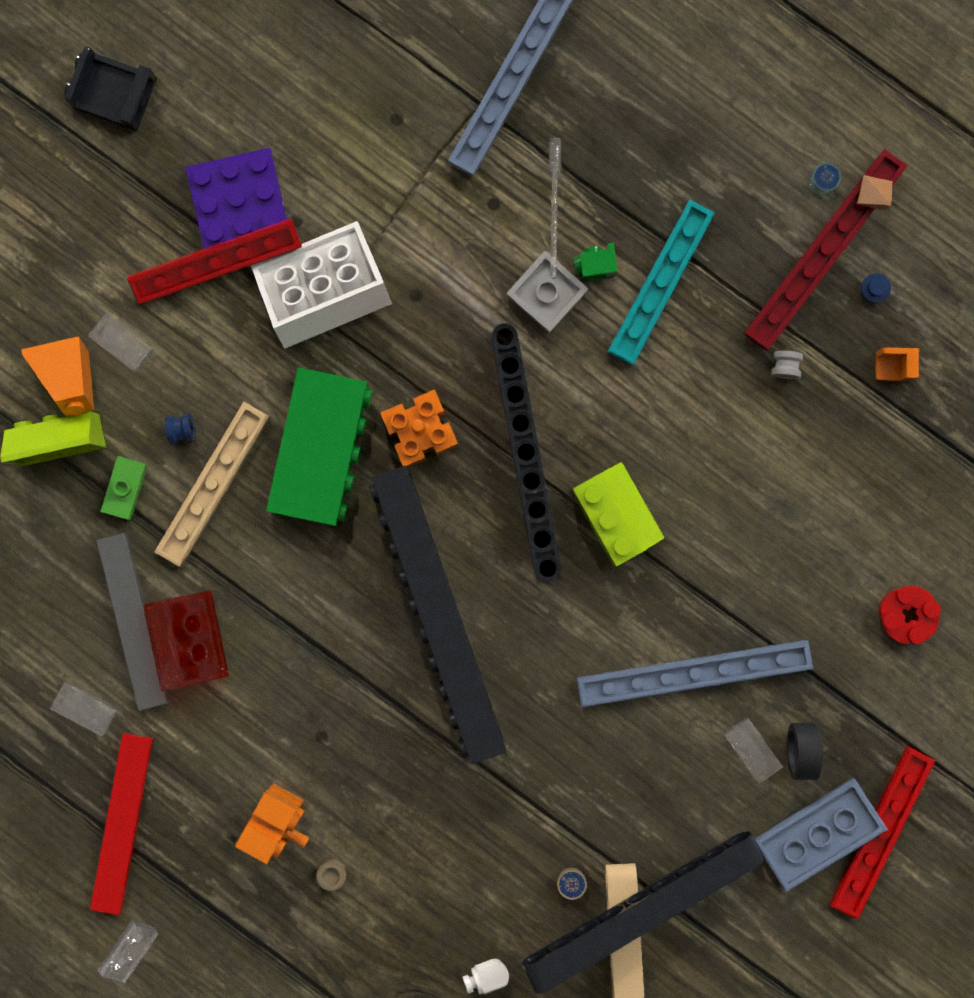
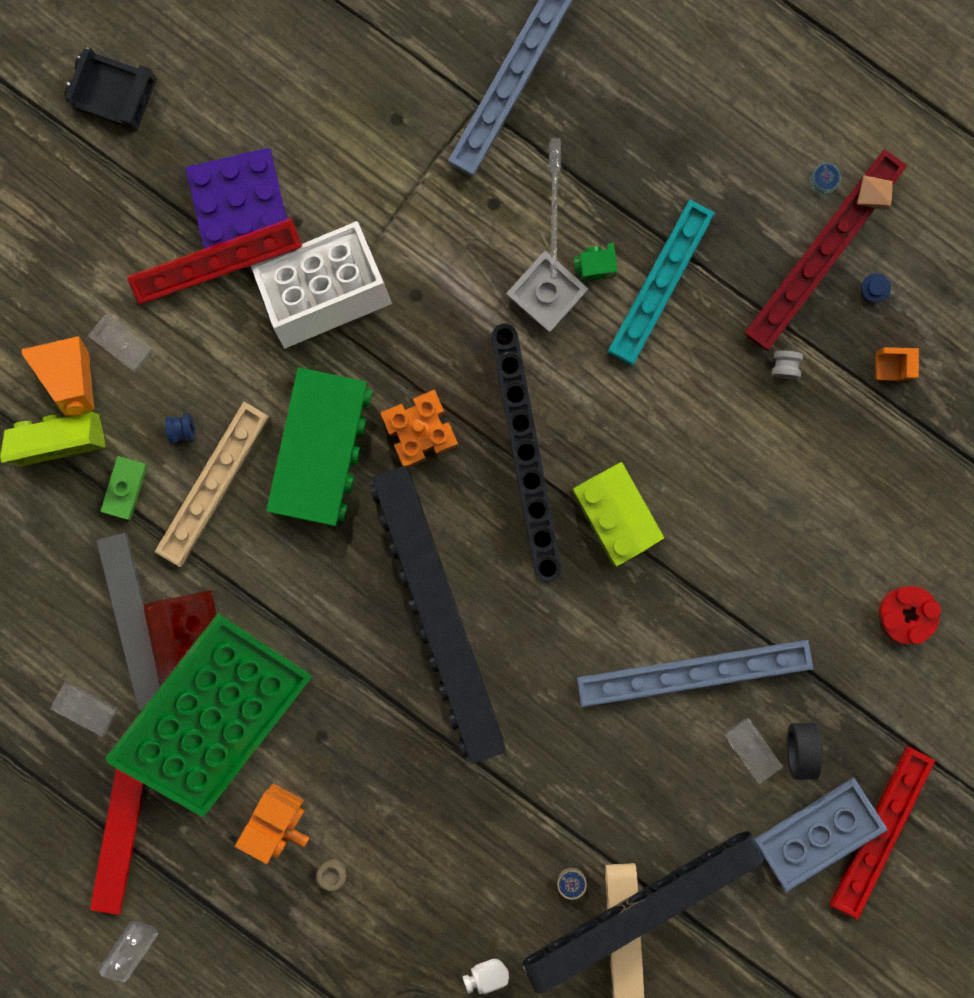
(209, 716): none -> green plate

